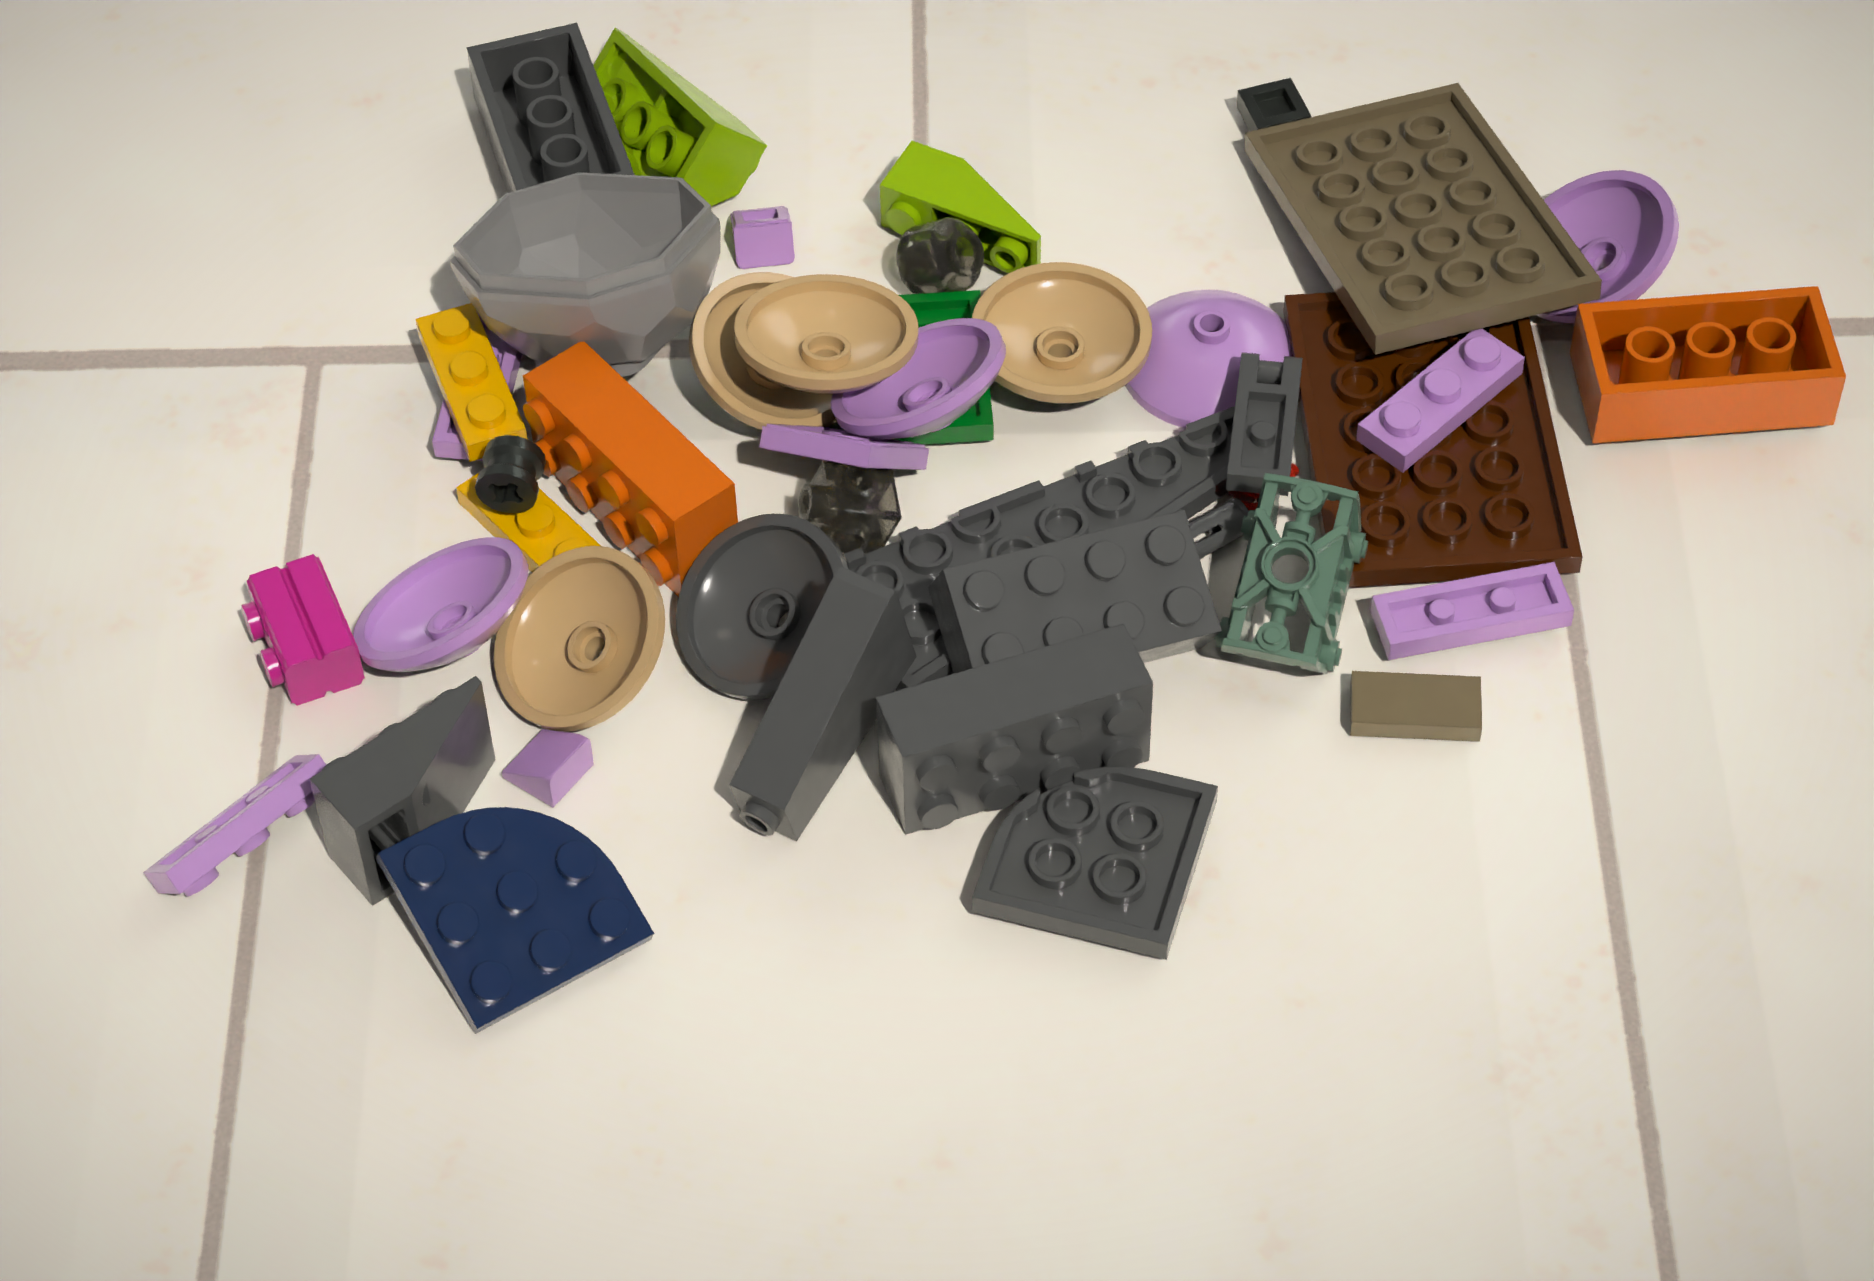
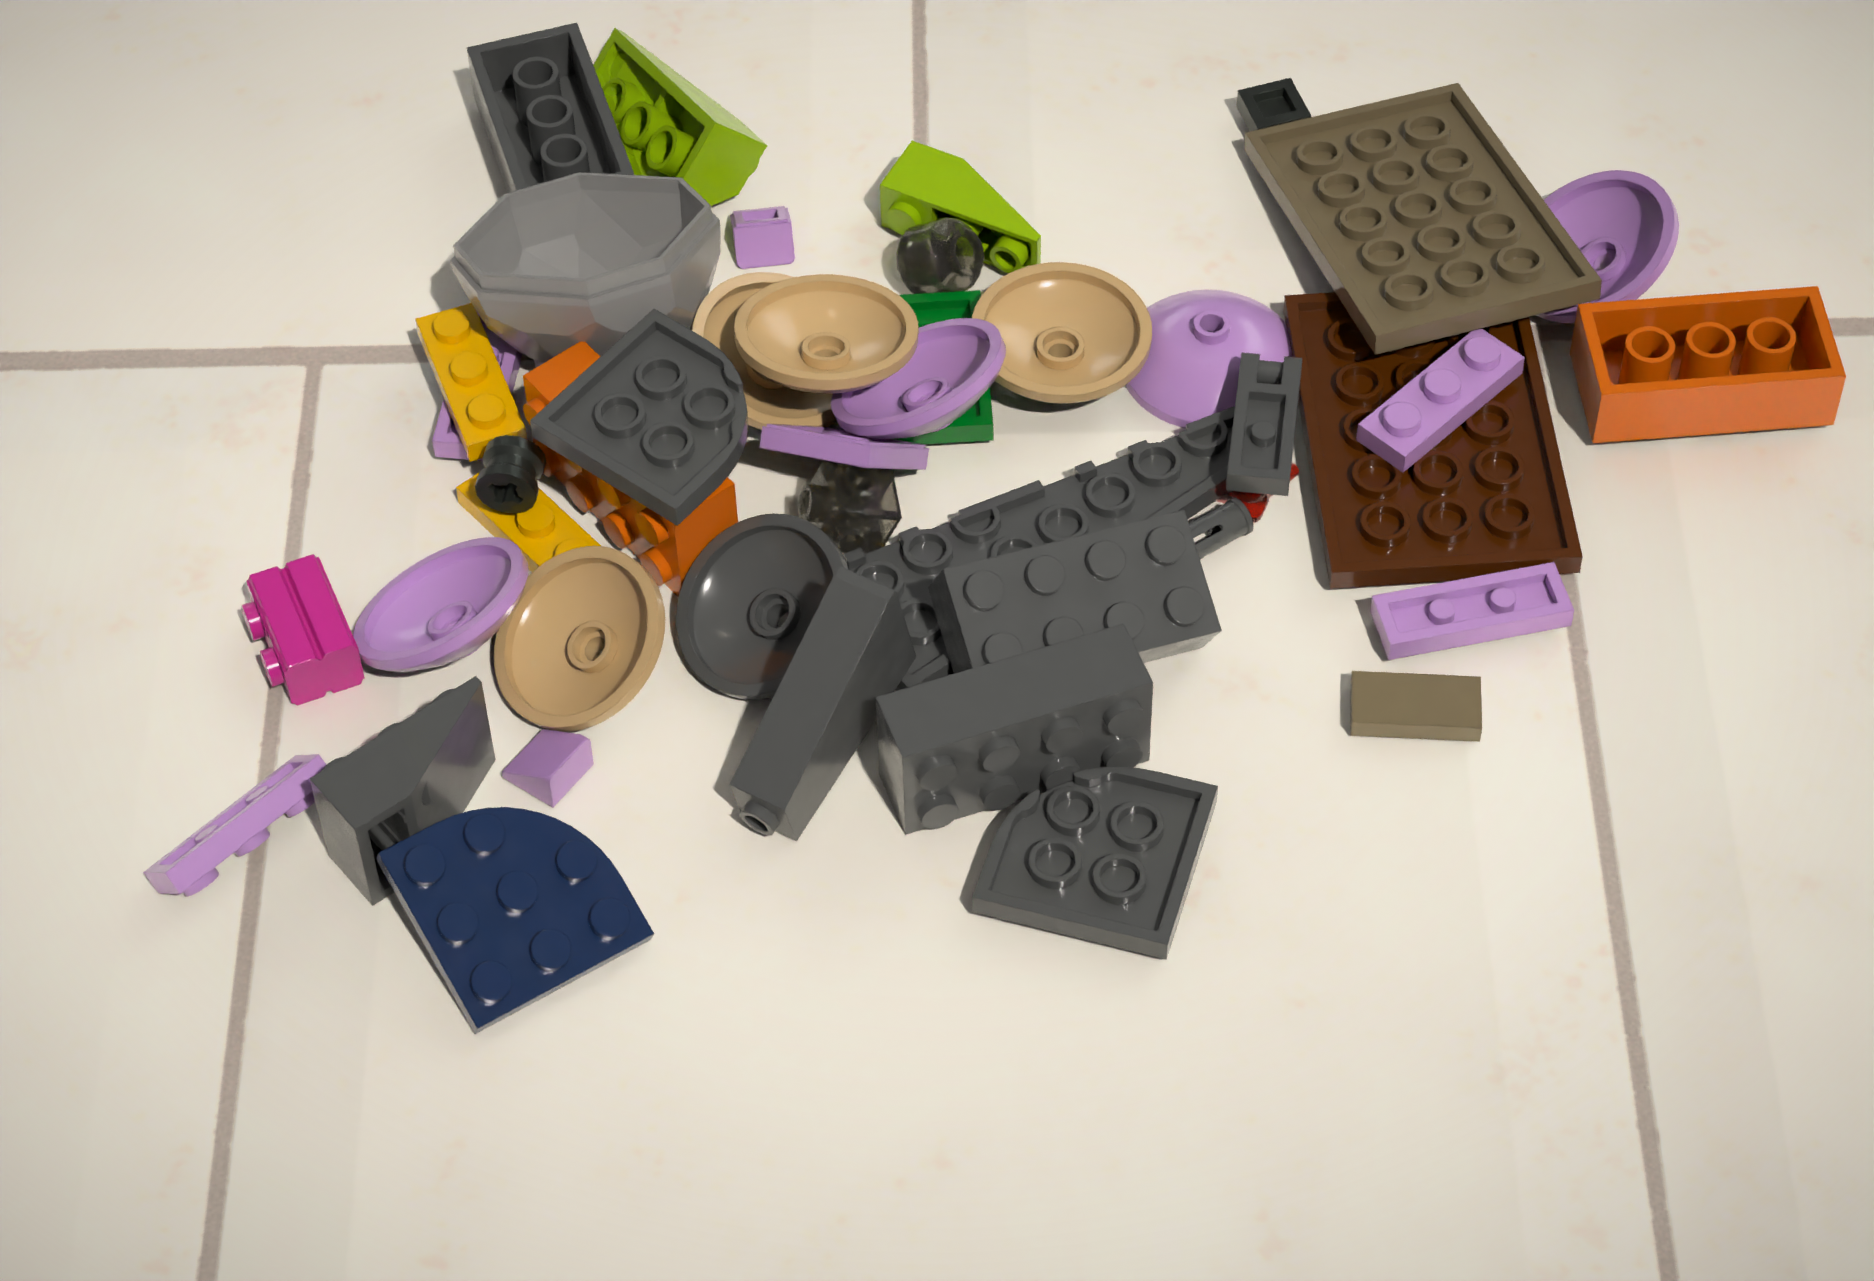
(653, 417): none -> dark grey plate
(1320, 591): sand green piece -> none

